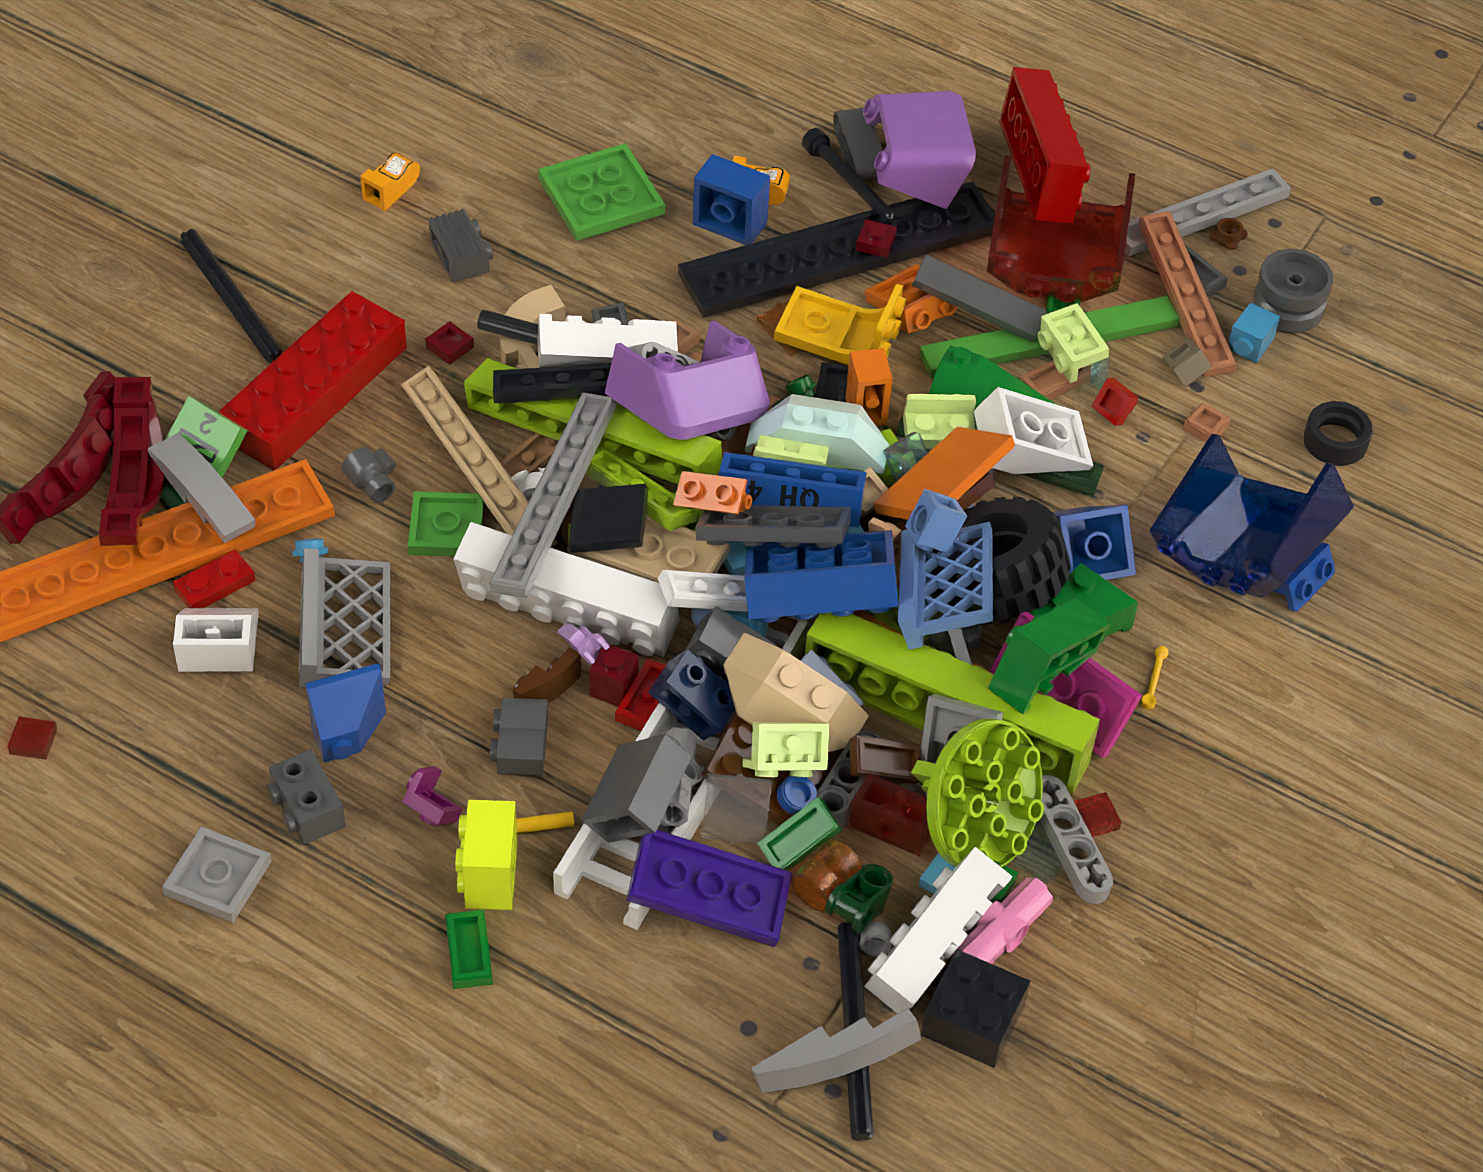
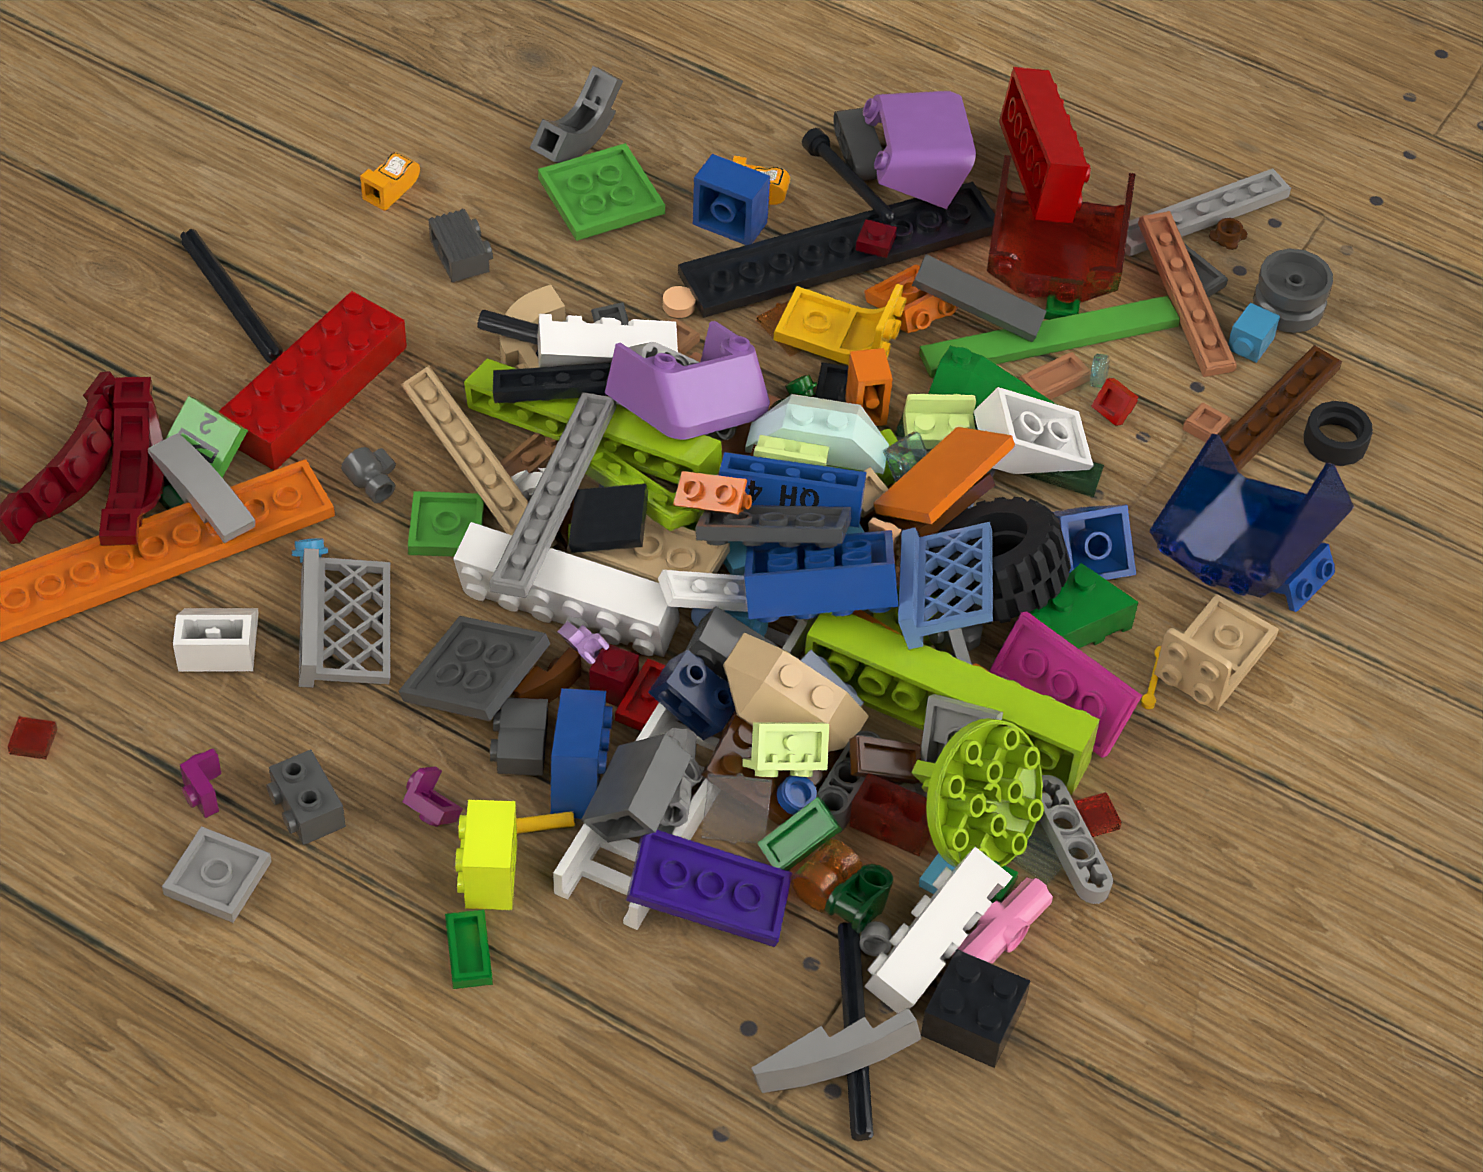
(196, 776): none -> magenta bracket
(214, 580): red plate -> none
(346, 710): blue slope -> none
(449, 342): dark red plate -> none
(474, 668): none -> dark grey plate
(579, 749): none -> blue wedge
(583, 123): none -> dark grey arch
(679, 302): none -> light nougat tile
(935, 521): medium blue brick -> none
(1044, 649): green wedge -> none
(1071, 340): yellowish green bracket -> none
(1187, 361): dark tan slope -> none
(1214, 651): none -> tan bracket
(1279, 405): none -> reddish brown tile

